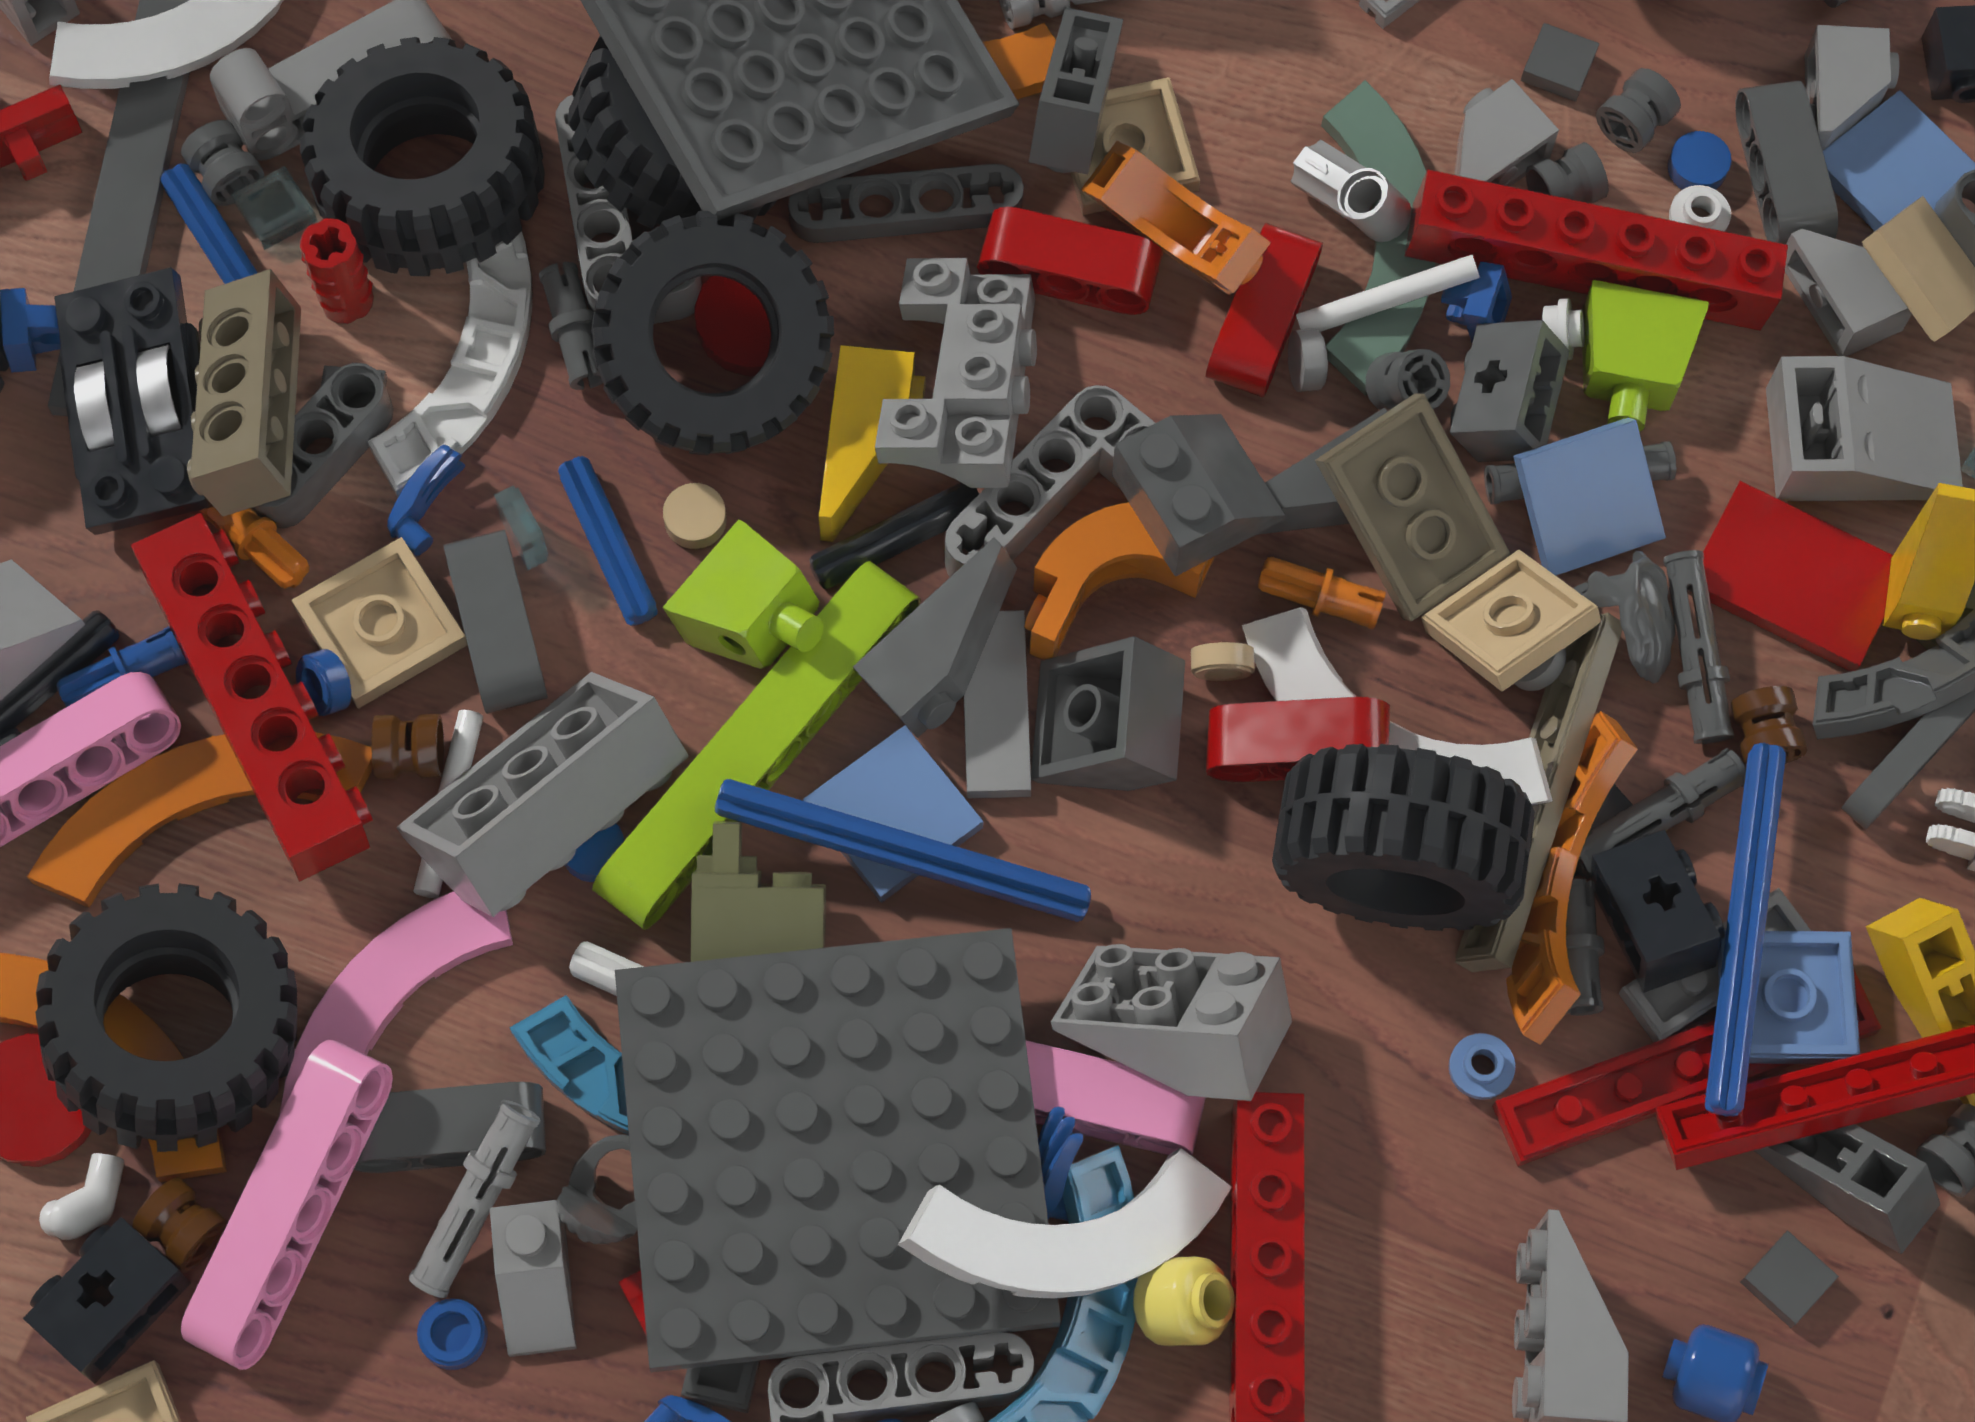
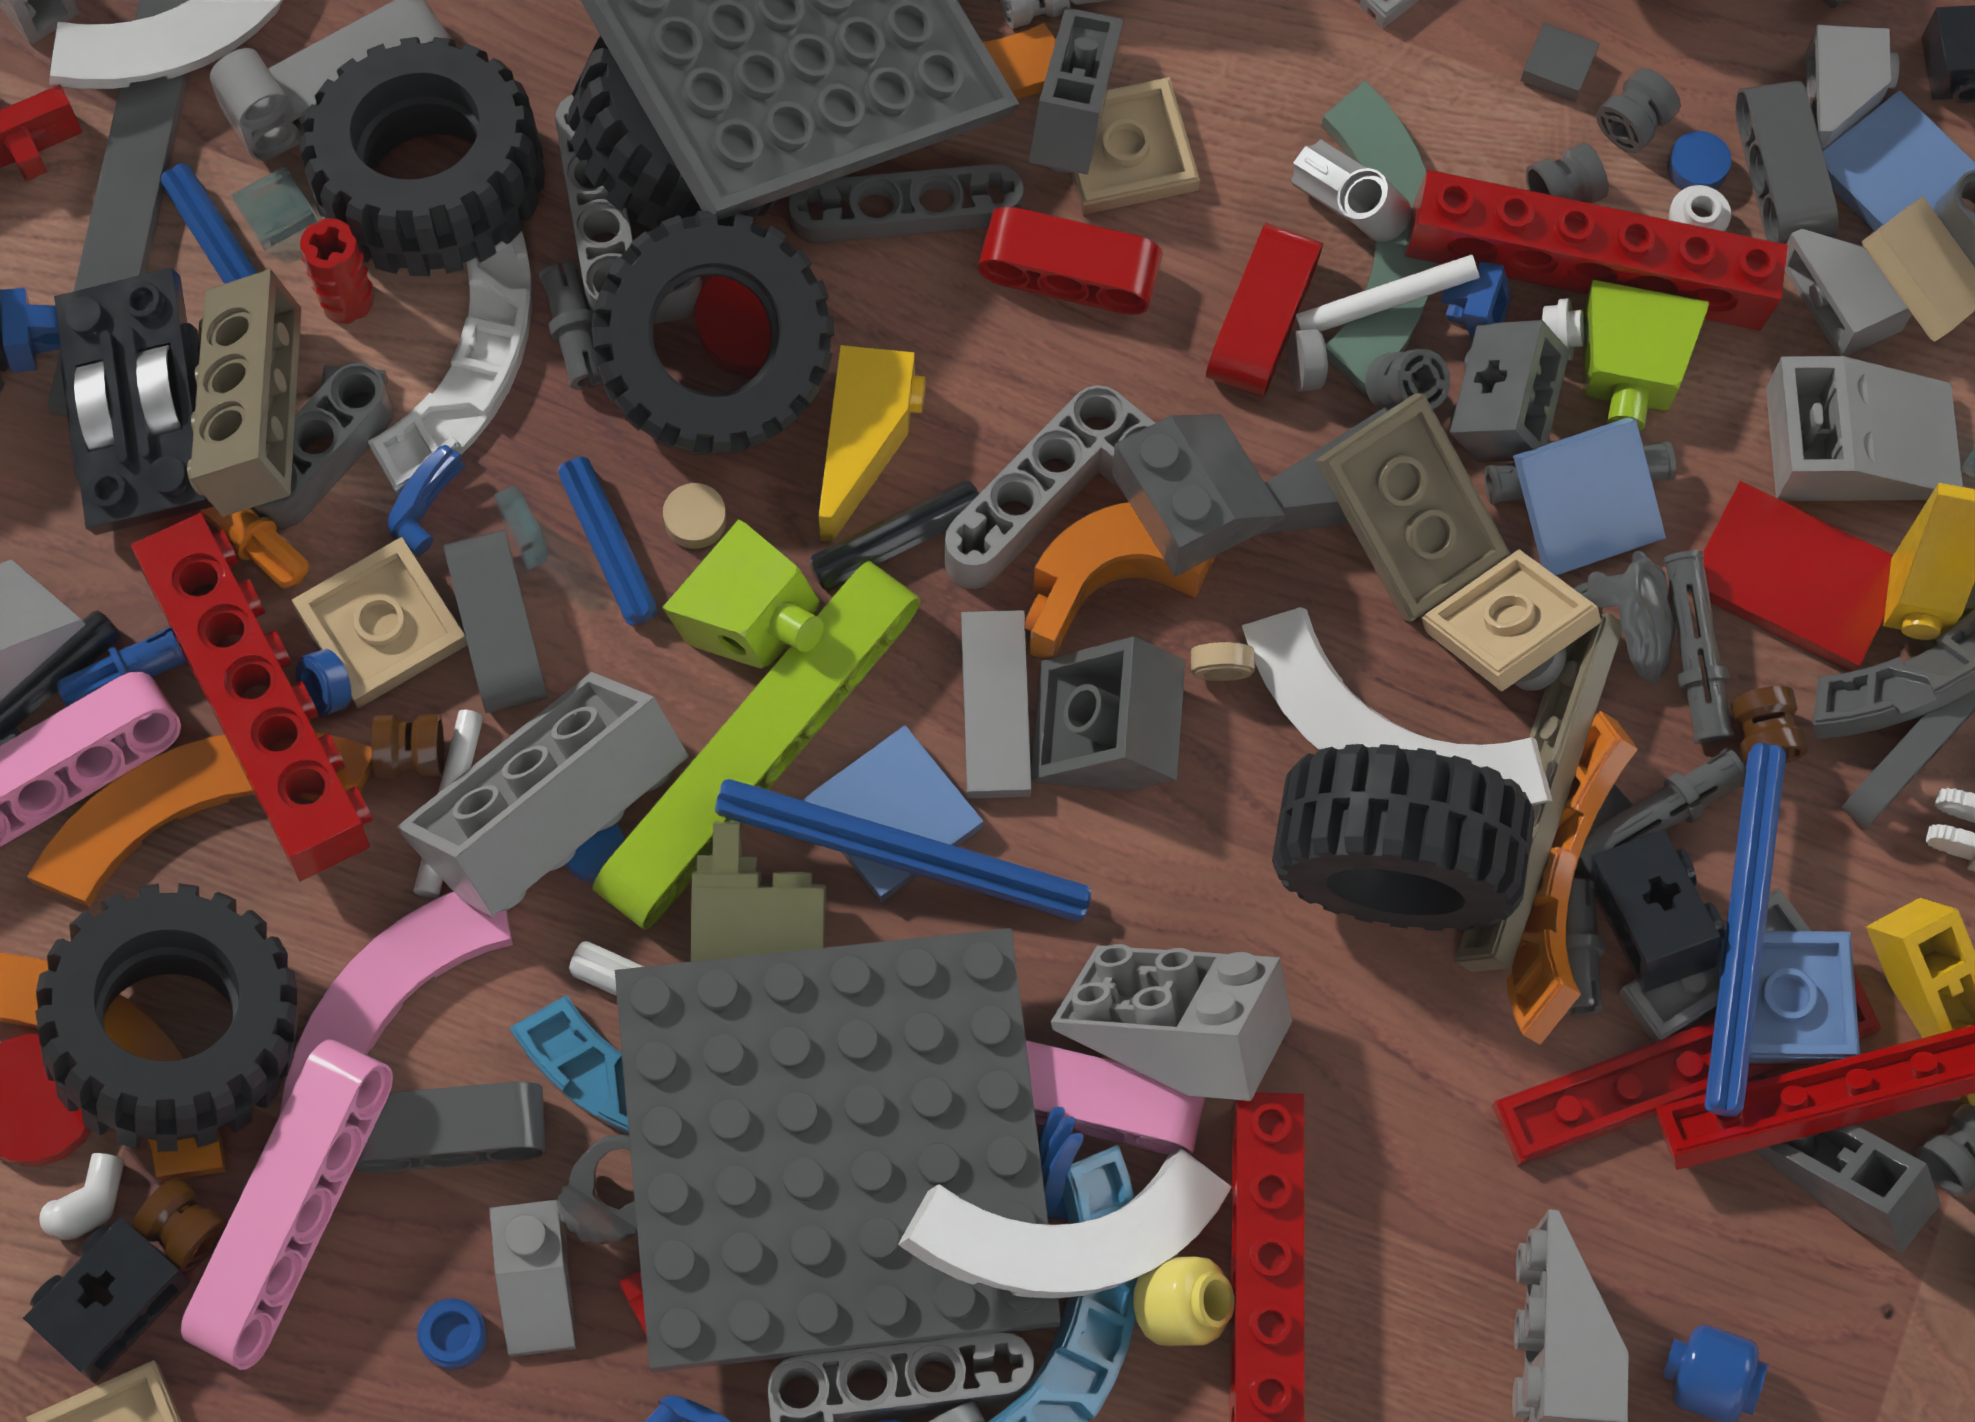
(219, 157): dark grey wheel -> none
(486, 1175): light grey pin -> none
(722, 1385): dark grey tile -> none
(935, 649): dark grey slope -> none
(979, 375): light grey bracket -> none
(1176, 219): orange arch -> none
(1270, 737): red beam -> none
(1321, 591): orange axle -> none
(1476, 1084): medium blue plate -> none
(1503, 136): light grey slope -> none
(1789, 1279): dark grey tile -> none

